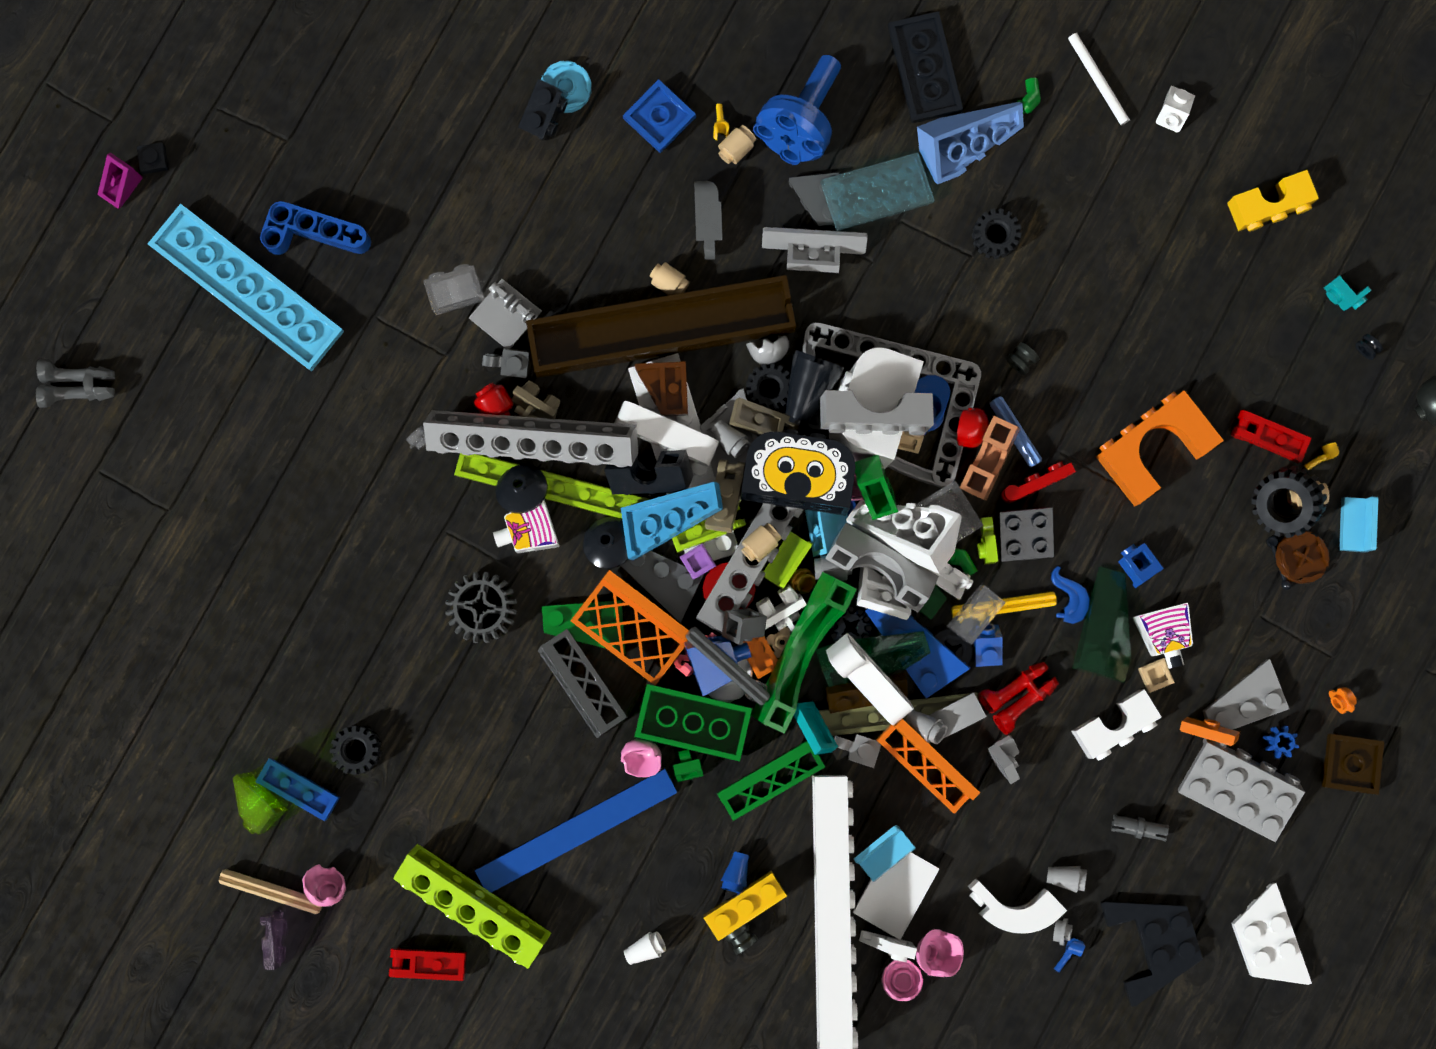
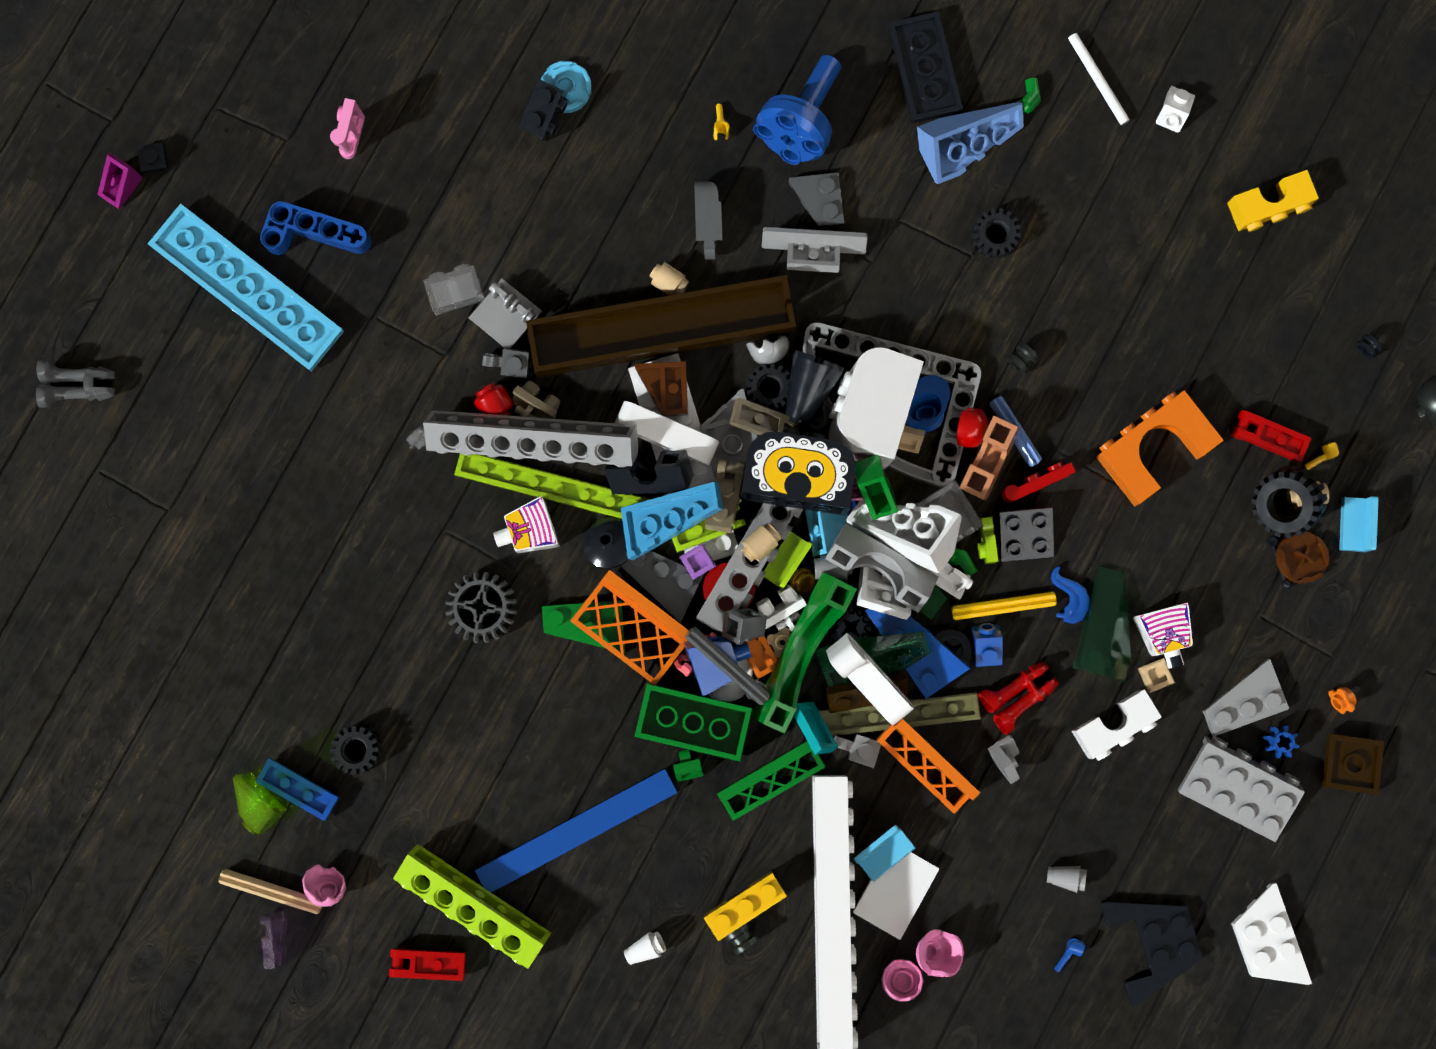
(349, 128): none -> bright pink plate
(525, 497): black dish -> none
(574, 690): dark grey fence -> none
(641, 758): bright pink hair -> none
(659, 116): blue plate -> none
(732, 440): light grey cone -> none
(736, 145): tan brick -> none
(736, 873): blue cone -> none
(843, 412): light grey arch -> none
(877, 191): clear light blue tile -> none
(896, 948): white wing -> none
(928, 727): light grey cone -> none
(960, 714): light grey slope -> none
(976, 614): clear brick -> none
(1028, 918): white arch -> none
(1062, 931): light grey plate -> none
(1139, 827): dark grey pin -> none
(1148, 564): blue brick -> none
(1209, 730): orange plate -> none
(1343, 295): teal bracket -> none

